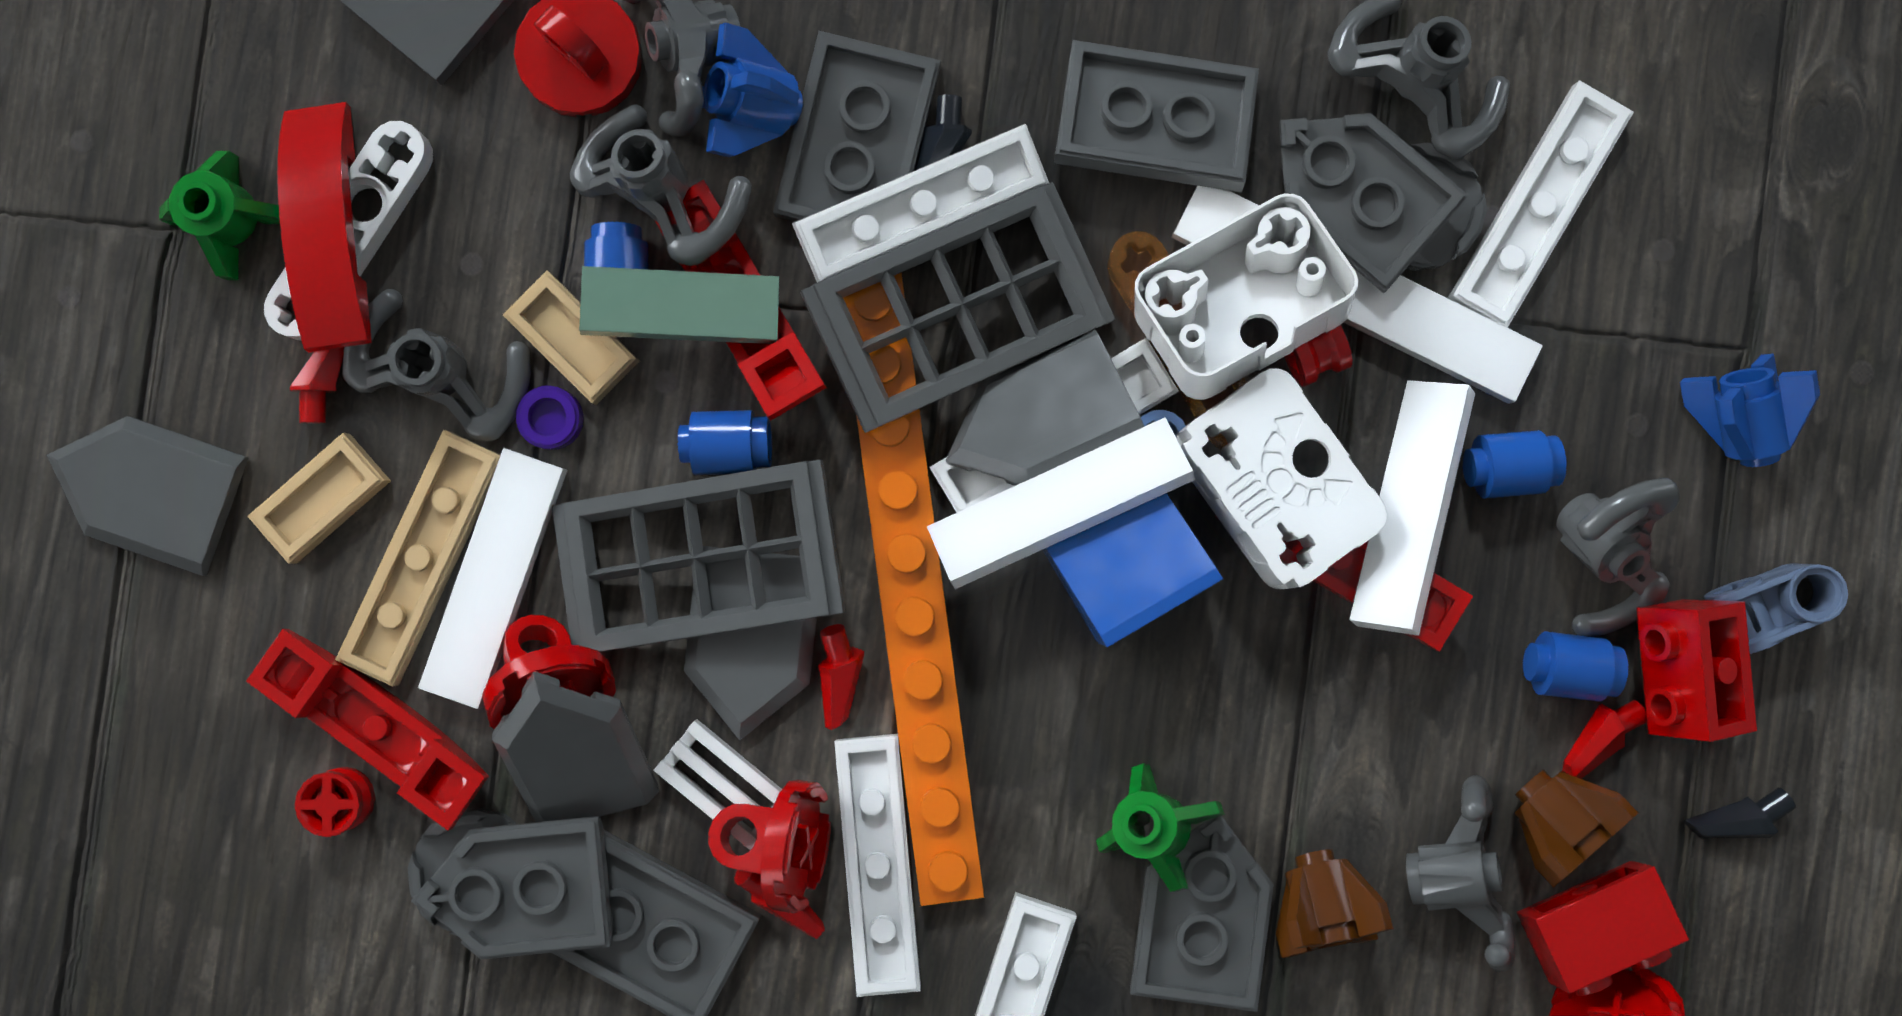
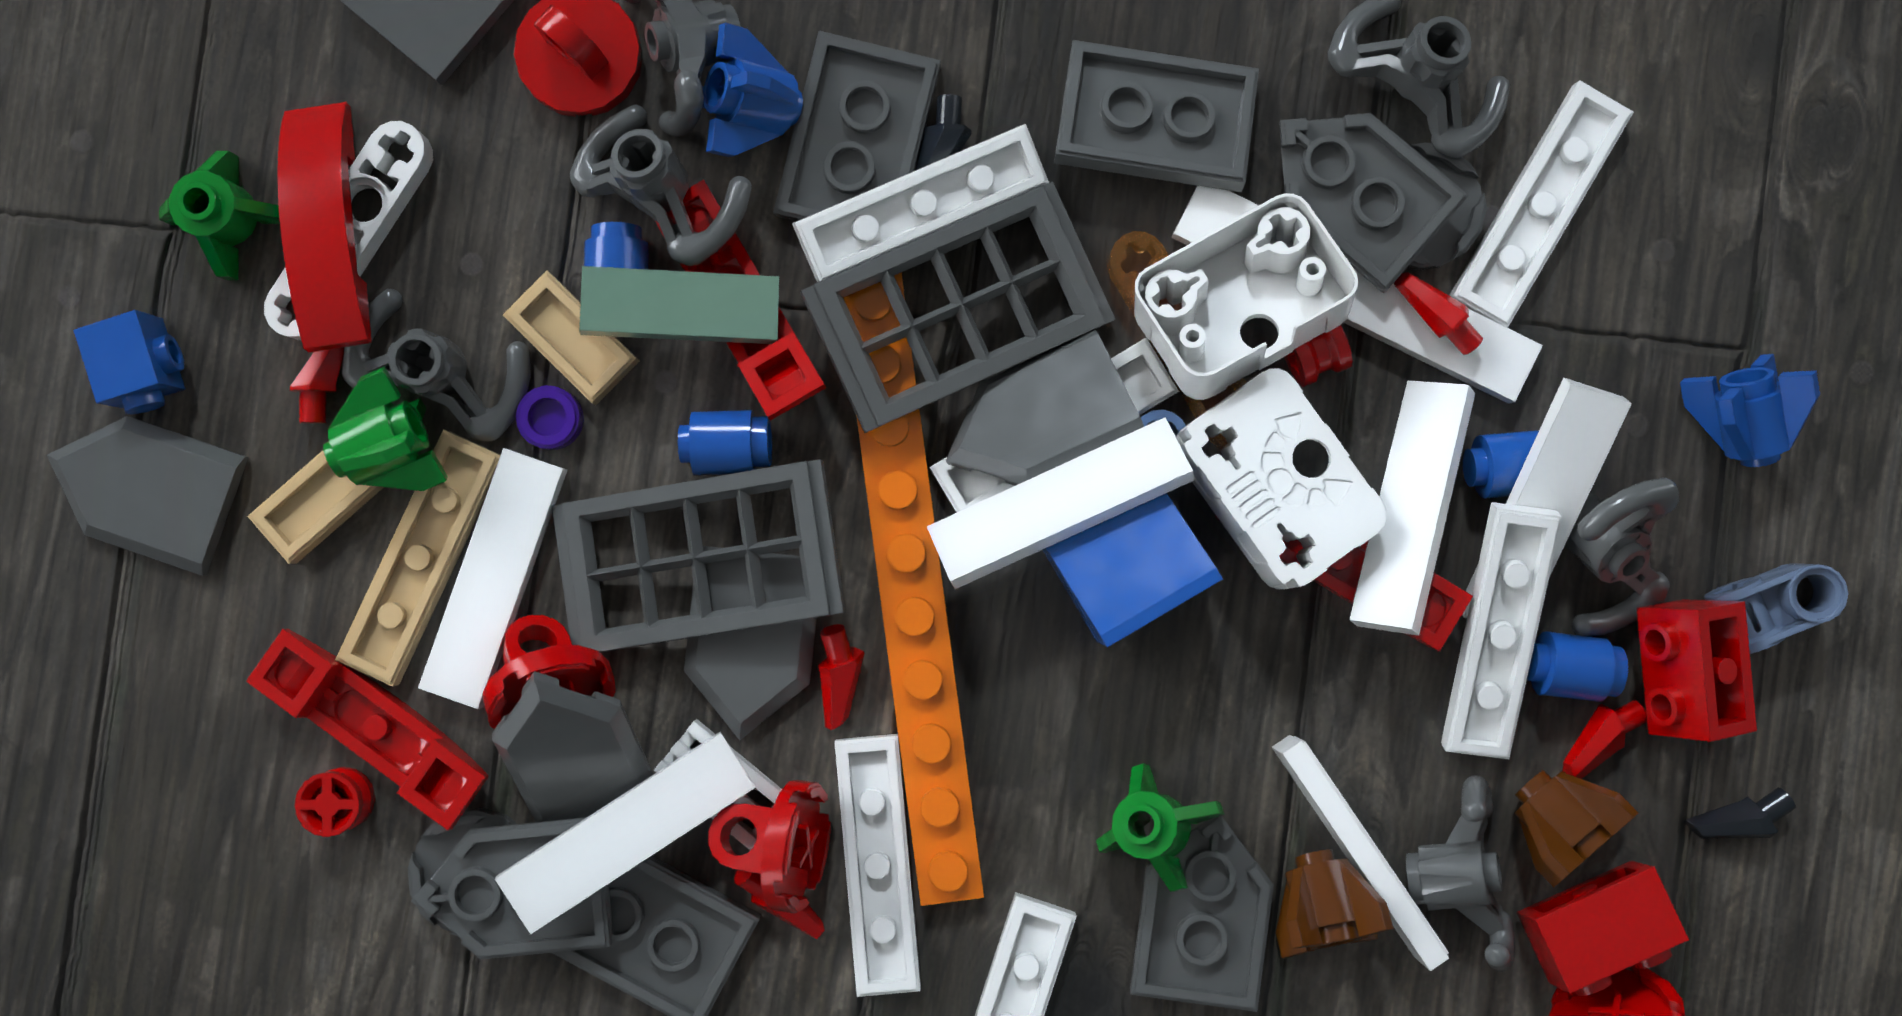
(131, 361): none -> blue brick
(380, 440): none -> green brick
(624, 833): none -> white tile
(1360, 850): none -> white tile
(1440, 311): none -> red bar
(1500, 630): none -> white tile
(1568, 455): none -> white tile

